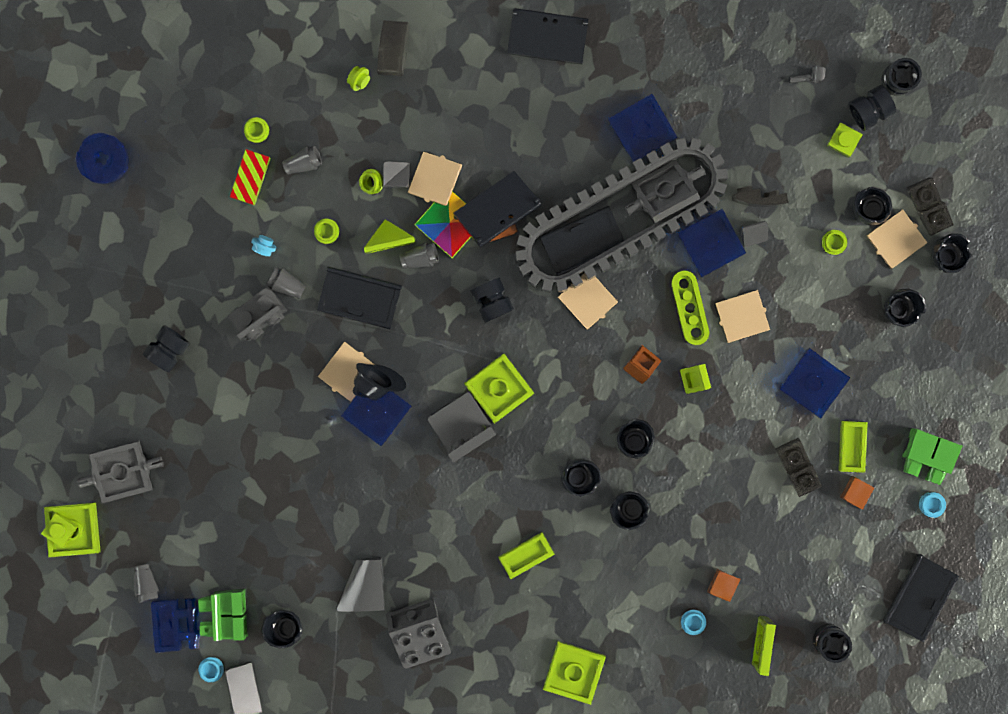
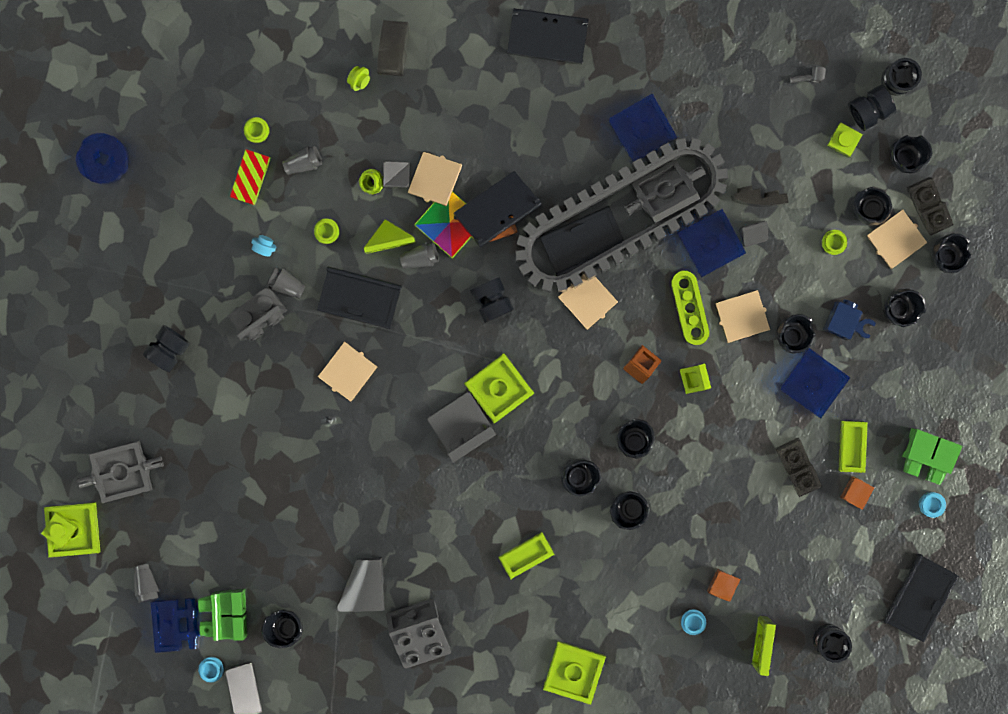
(376, 381): black piece -> none
(378, 417): clear blue plate -> none
(795, 333): none -> black hair
(845, 320): none -> dark blue brick
(911, 154): none -> black hair

